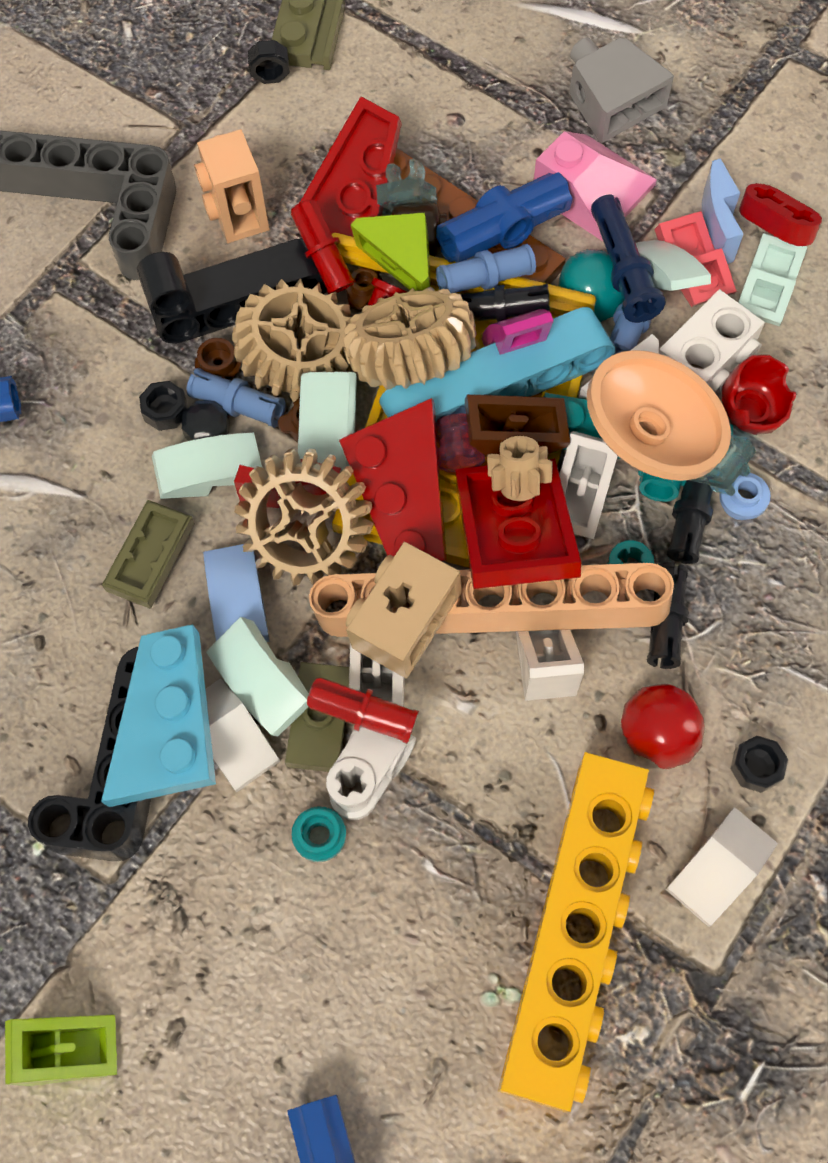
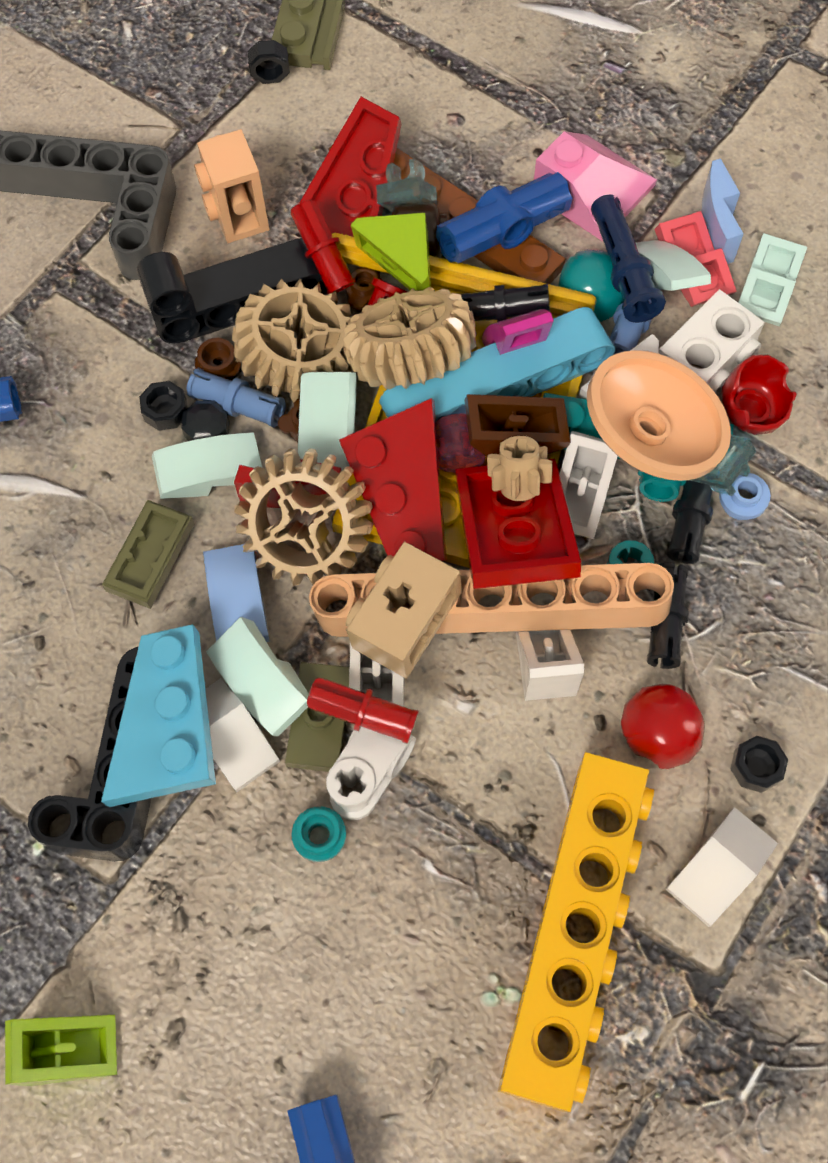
(486, 269): medium blue pin -> none
(617, 85): light grey torso -> none
(780, 214): red beam -> none

